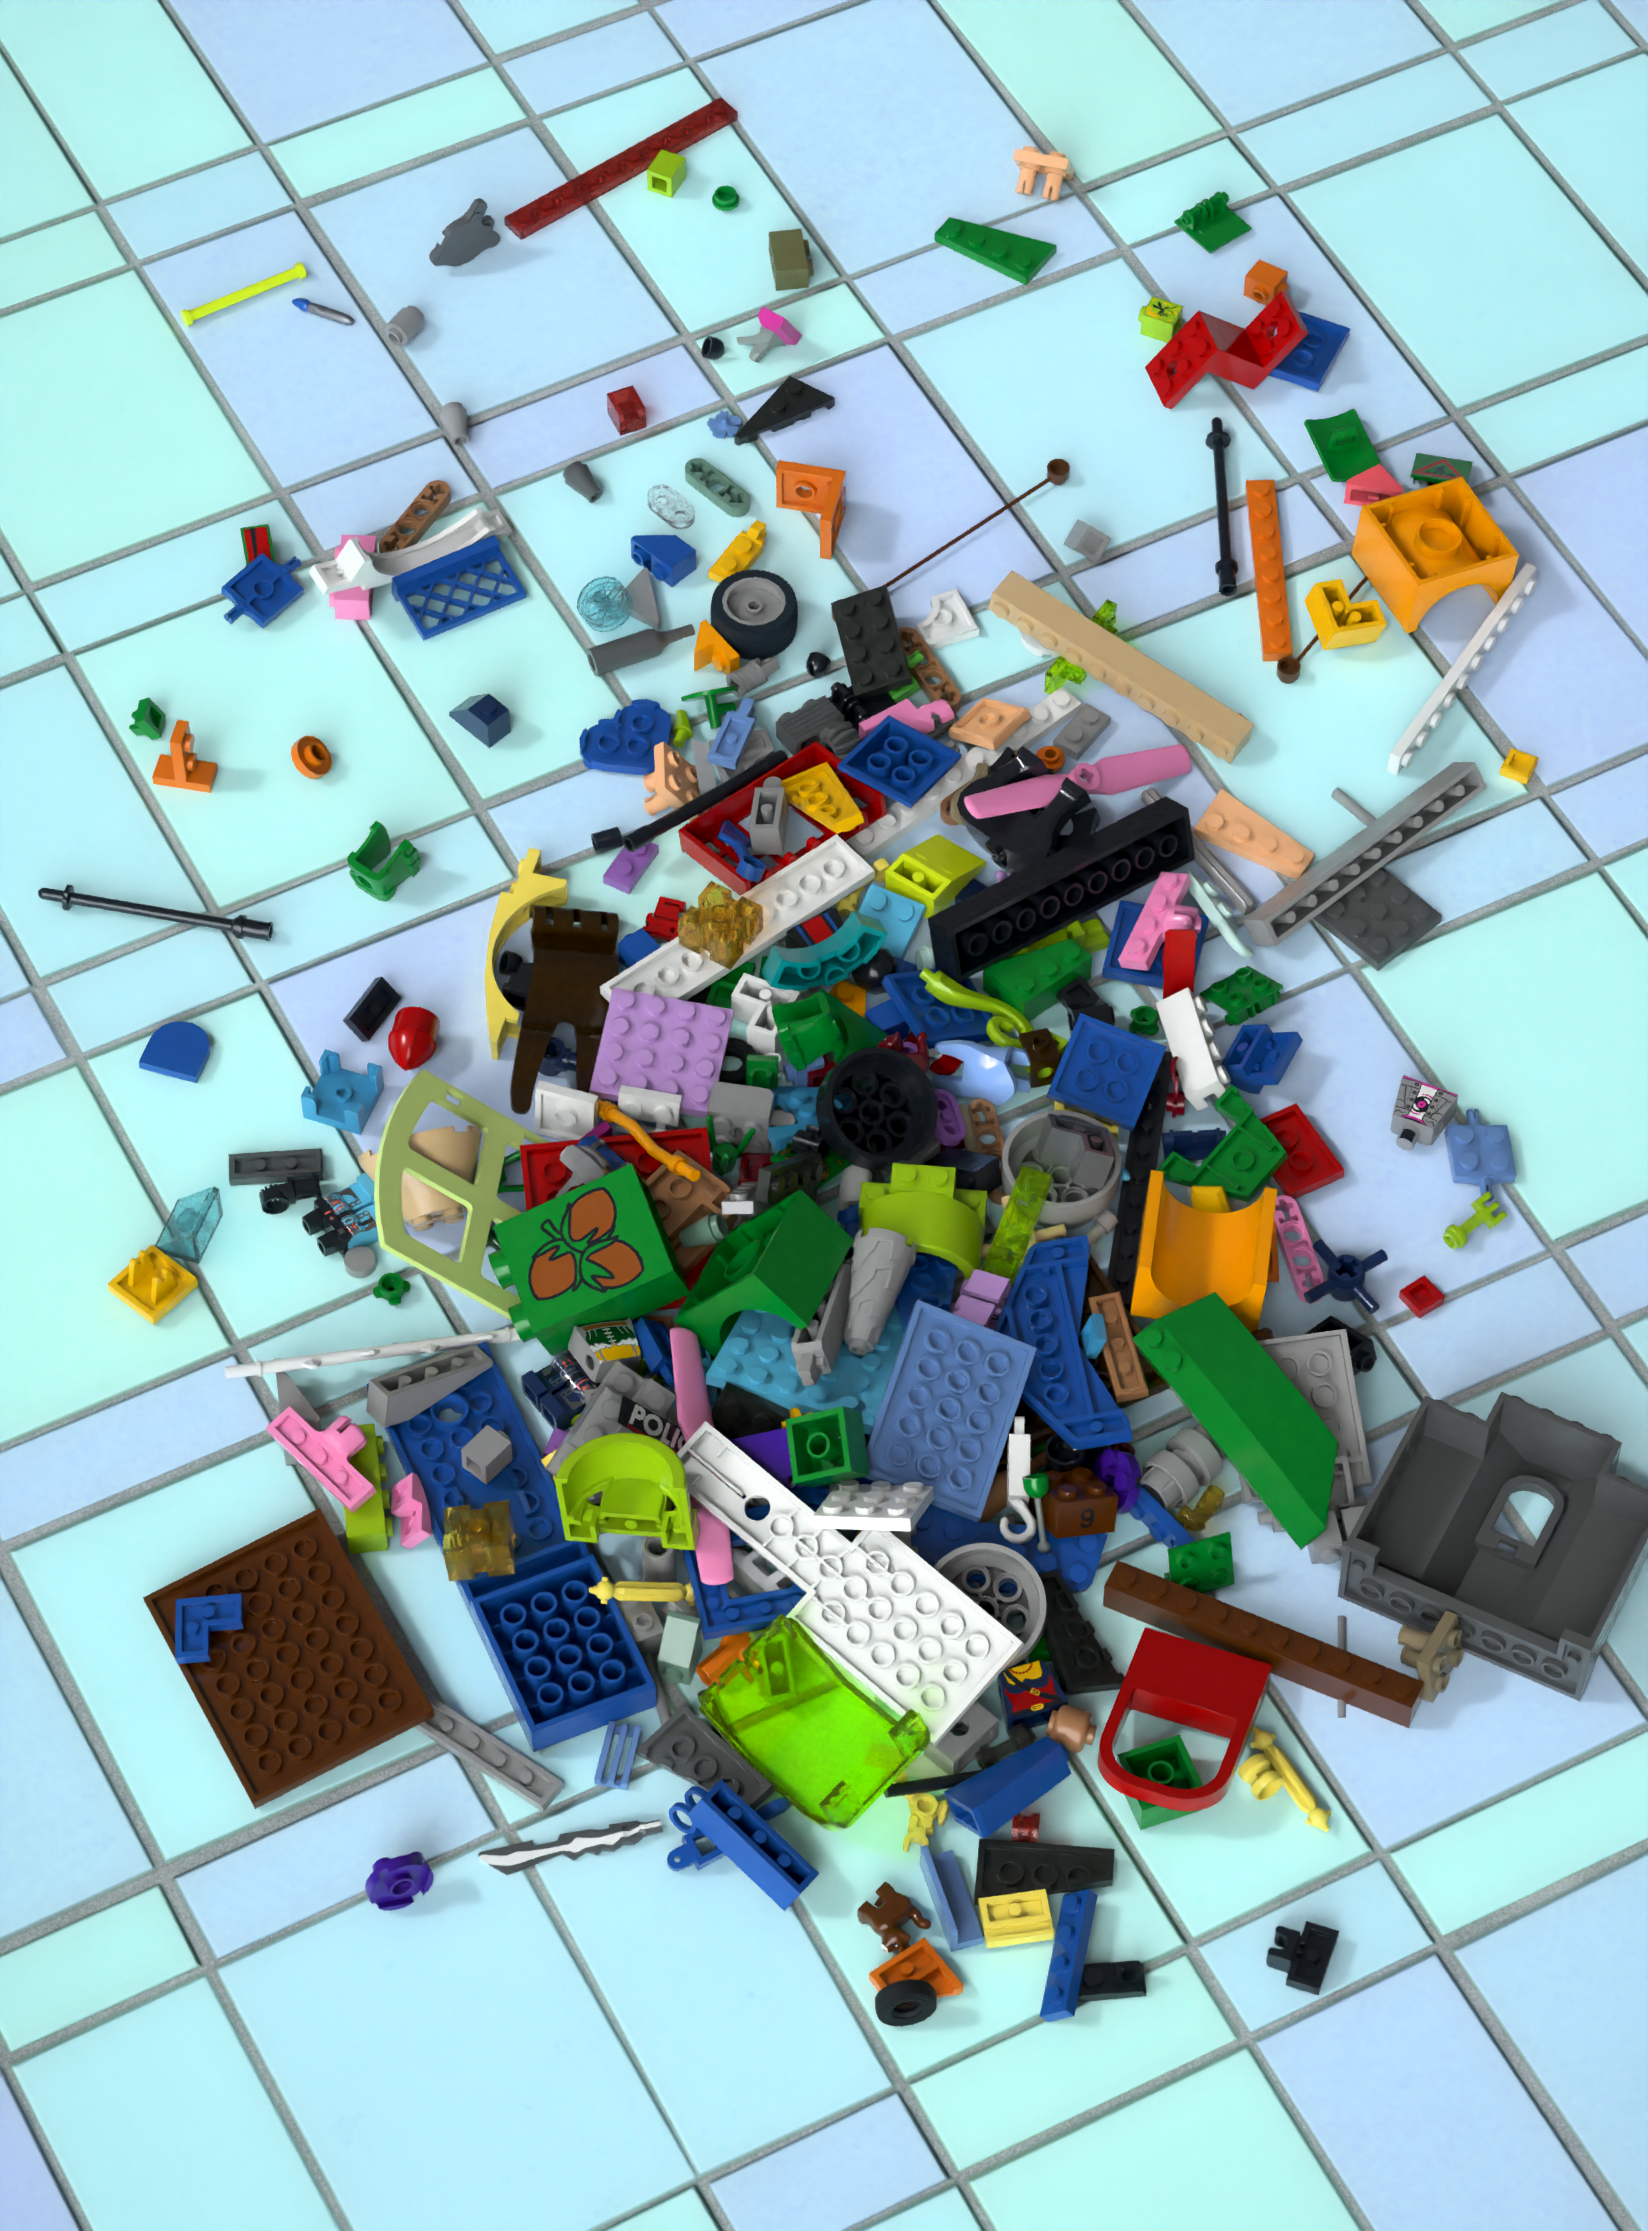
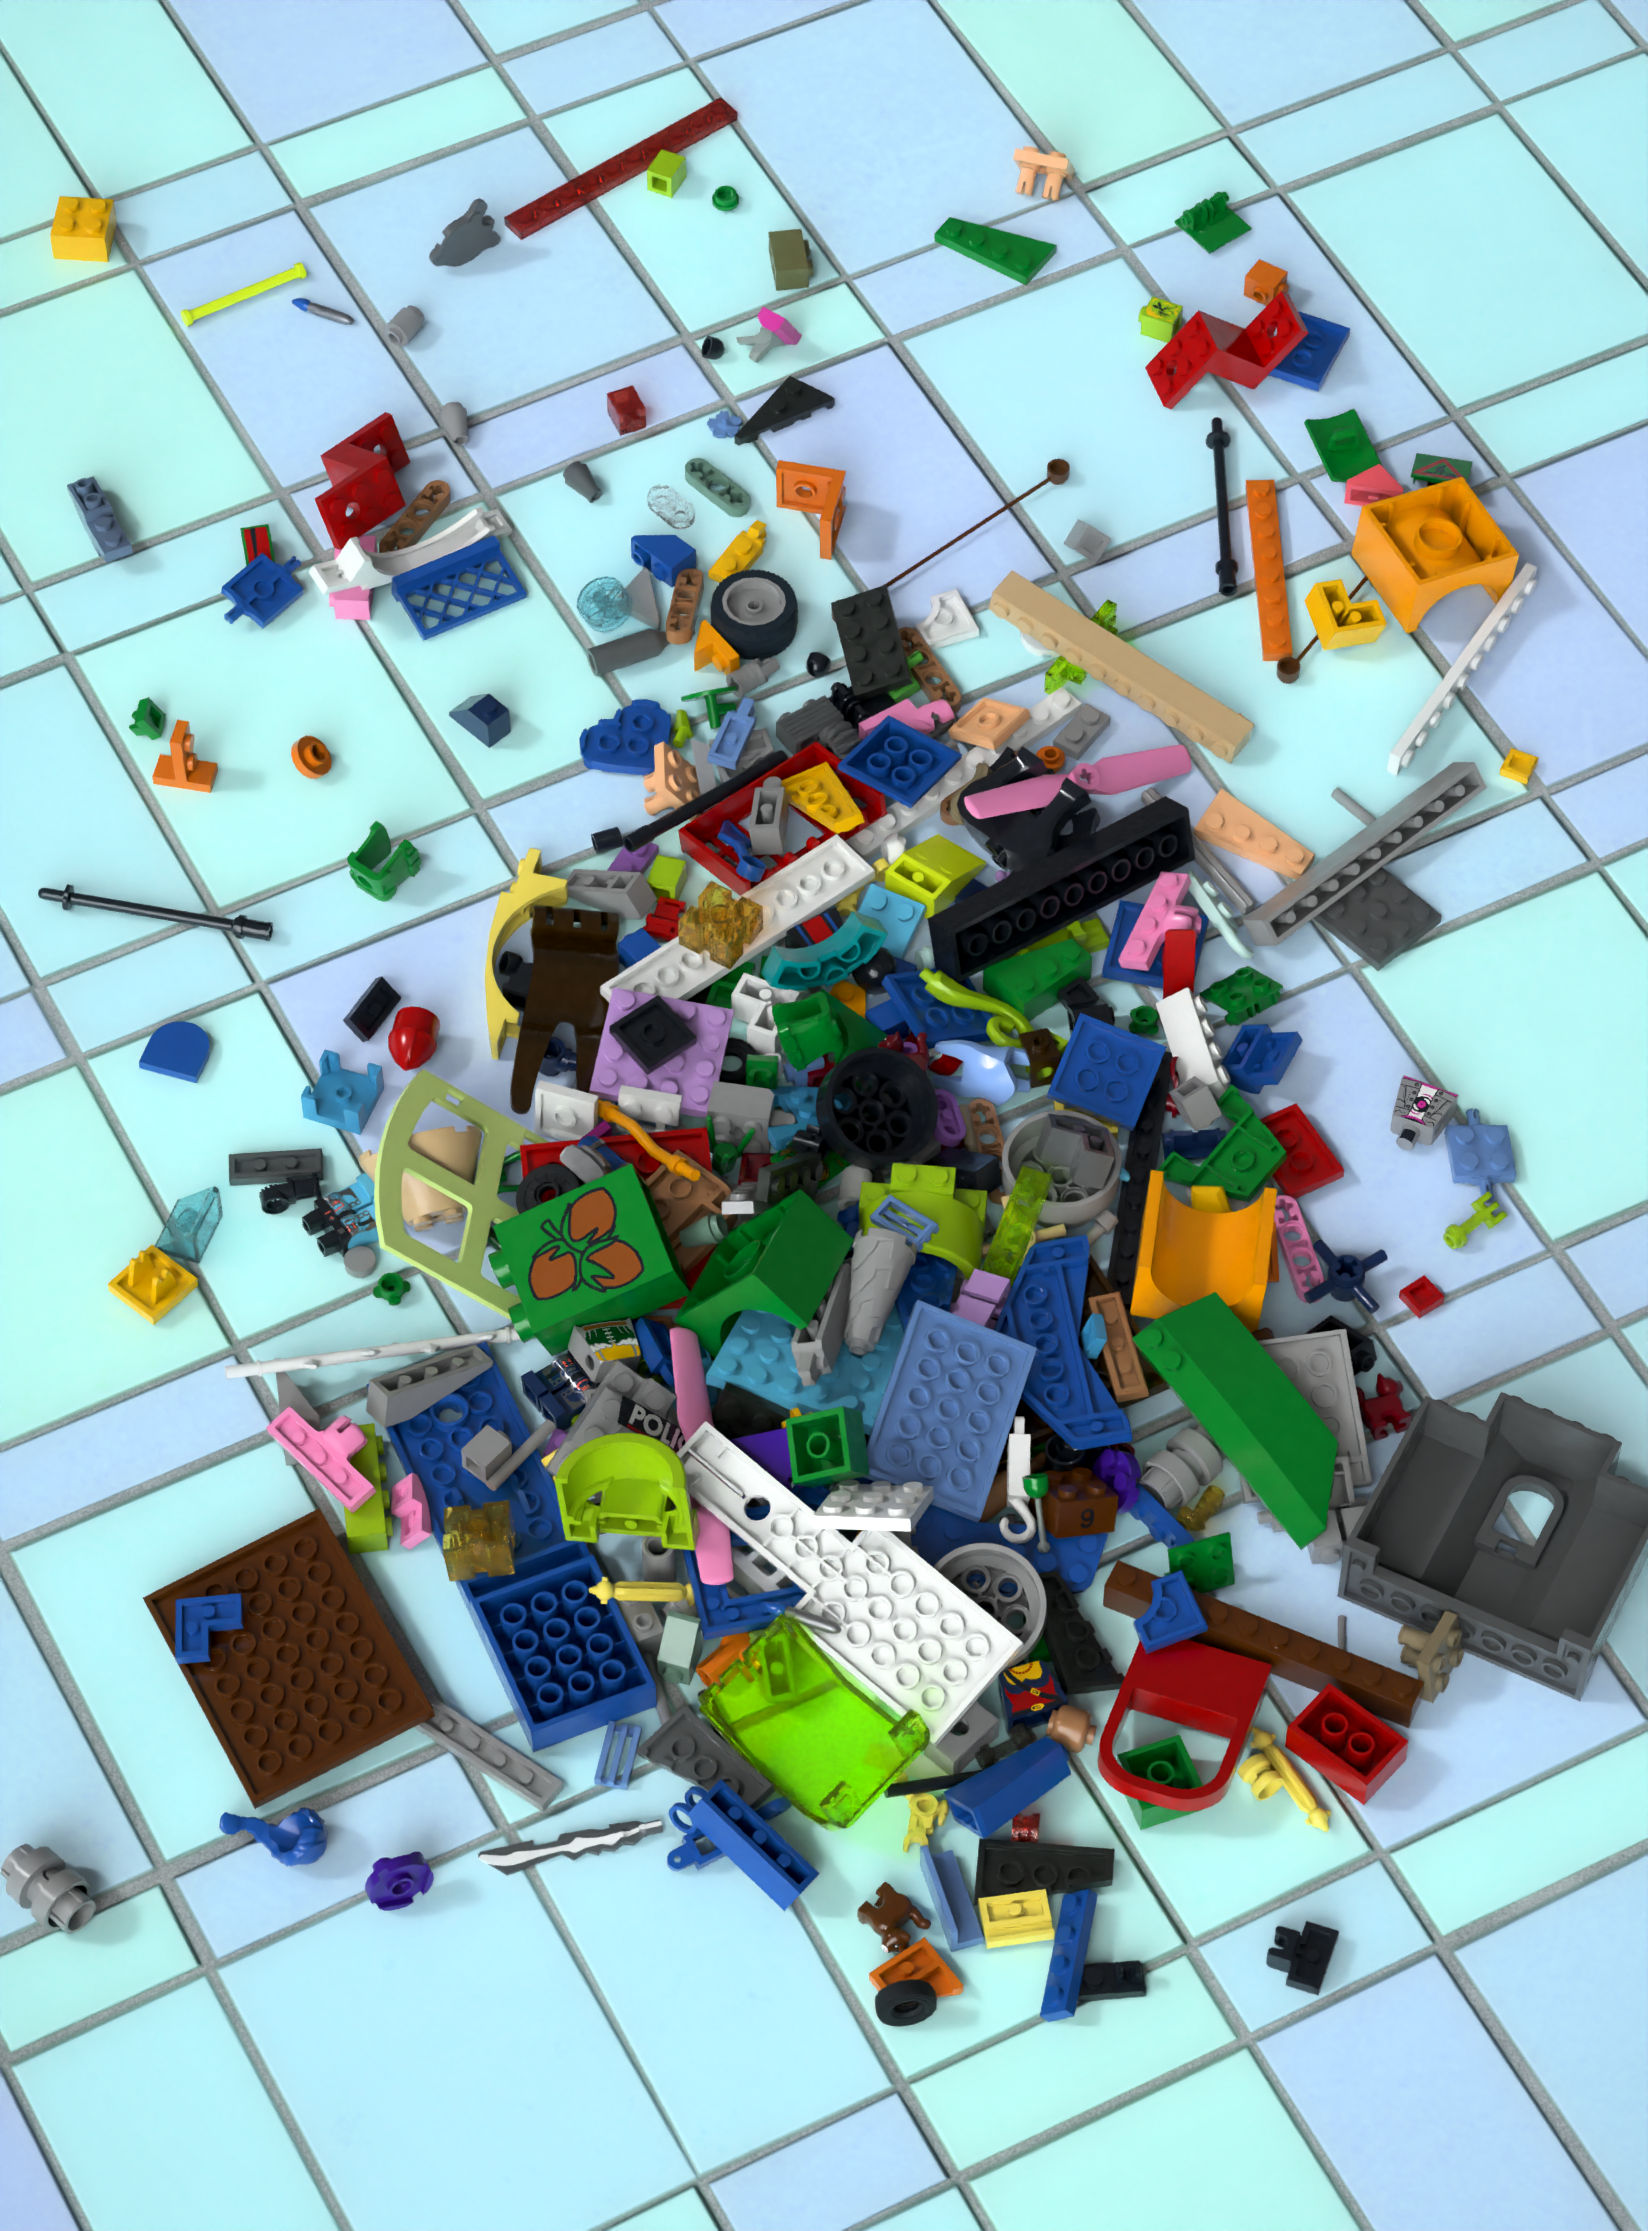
(53, 1893): none -> light grey piece
(83, 229): none -> yellow brick
(99, 520): none -> sand blue slope
(294, 1841): none -> blue hair
(362, 480): none -> red bracket
(520, 1455): none -> light grey bar
(542, 1179): none -> black wheel
(612, 891): none -> light grey slope
(652, 1034): none -> black plate
(667, 877): none -> lime brick
(688, 606): none -> medium nougat beam
(803, 1617): none -> flat silver piece
(893, 847): none -> white plate
(921, 1236): none -> medium blue tile
(1171, 1616): none -> blue tile
(1195, 1103): none -> light grey brick
(1346, 1743): none -> red brick
(1384, 1409): none -> dark red animal

